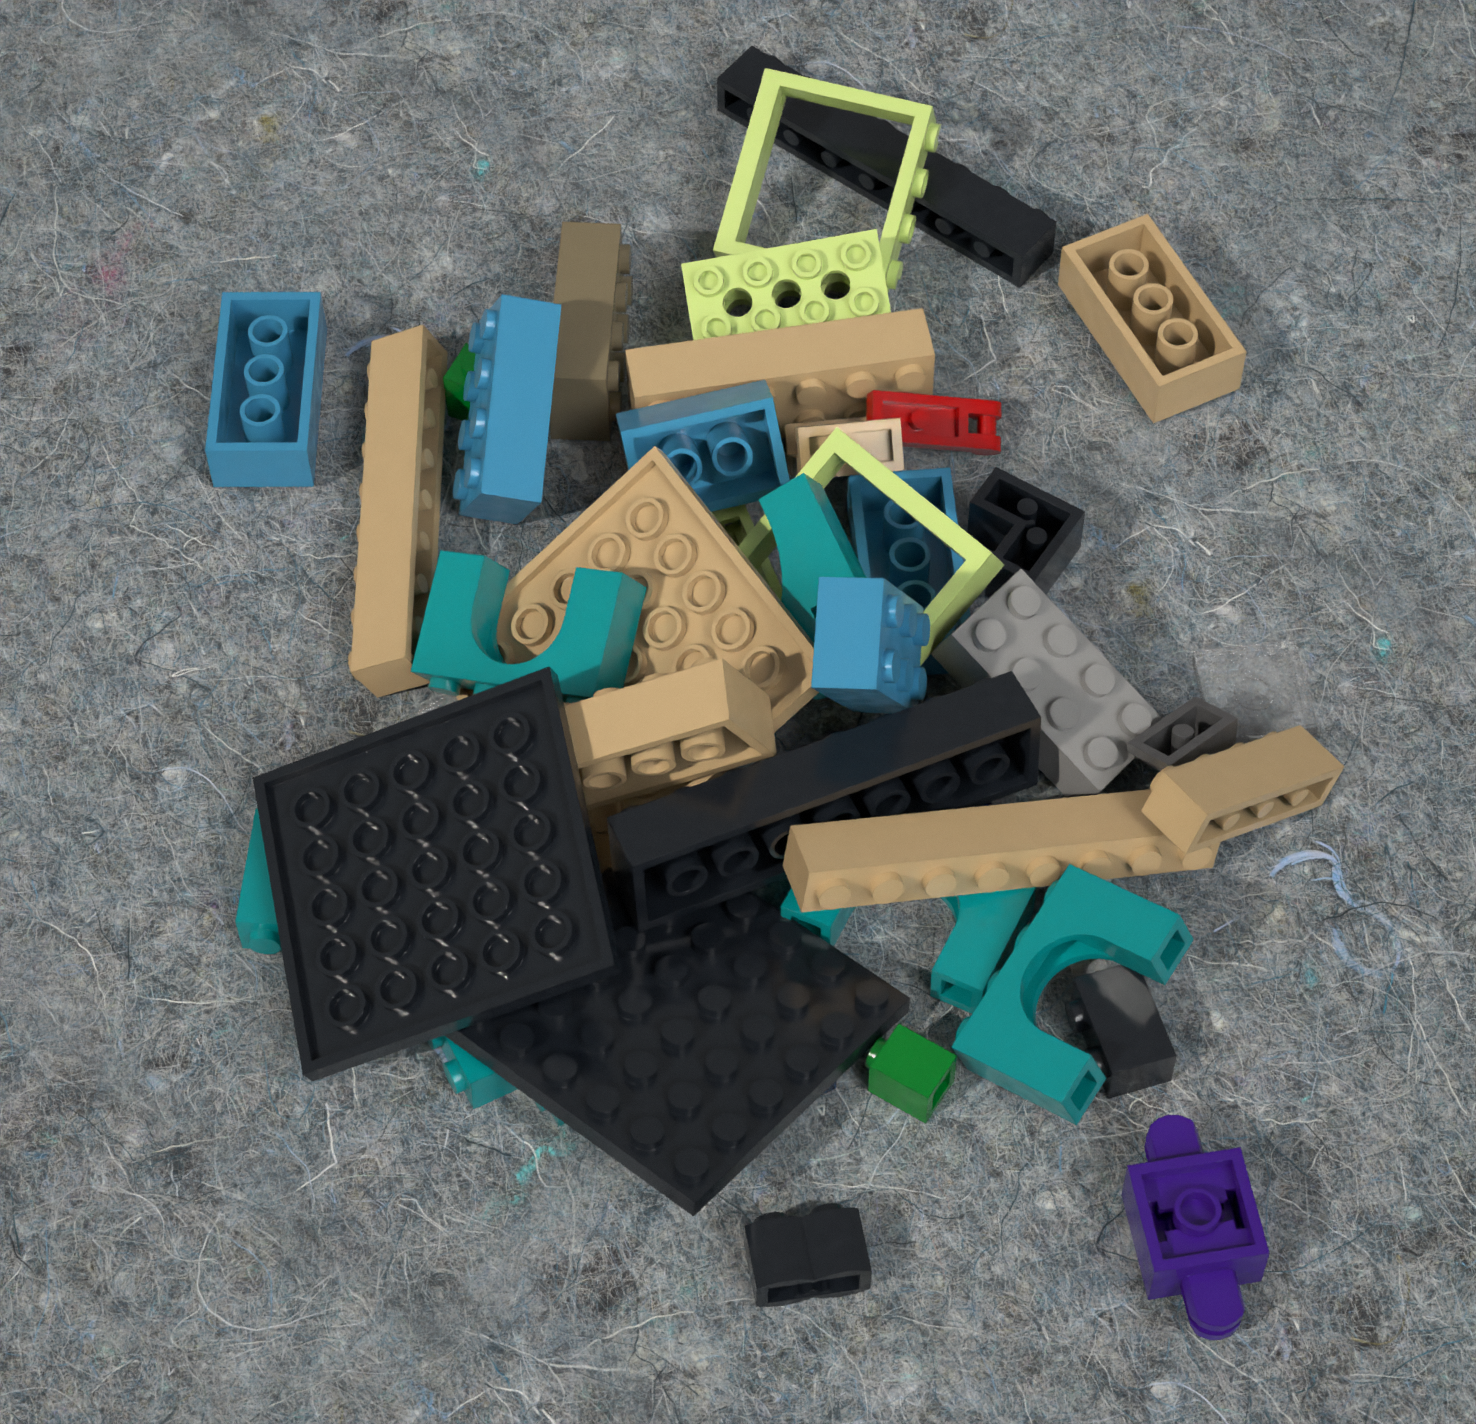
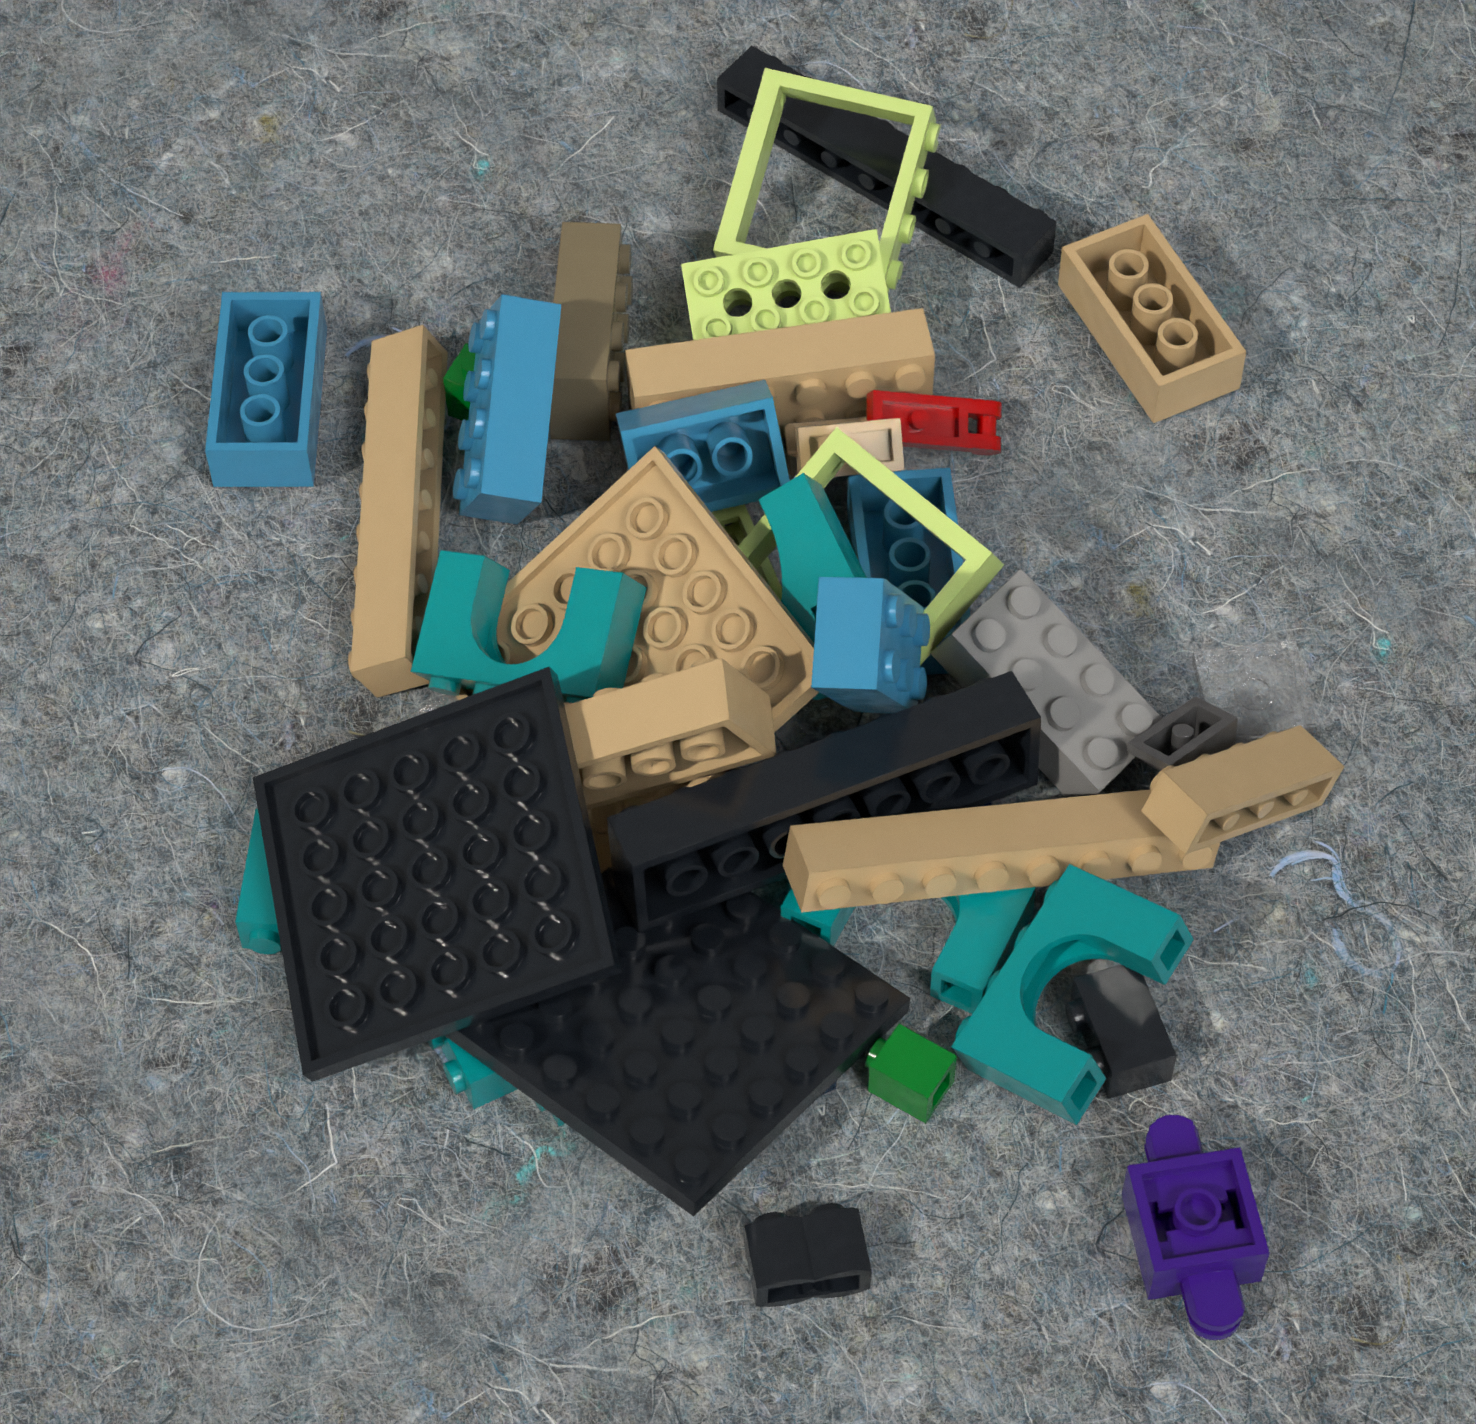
(1024, 529): black brick -> none

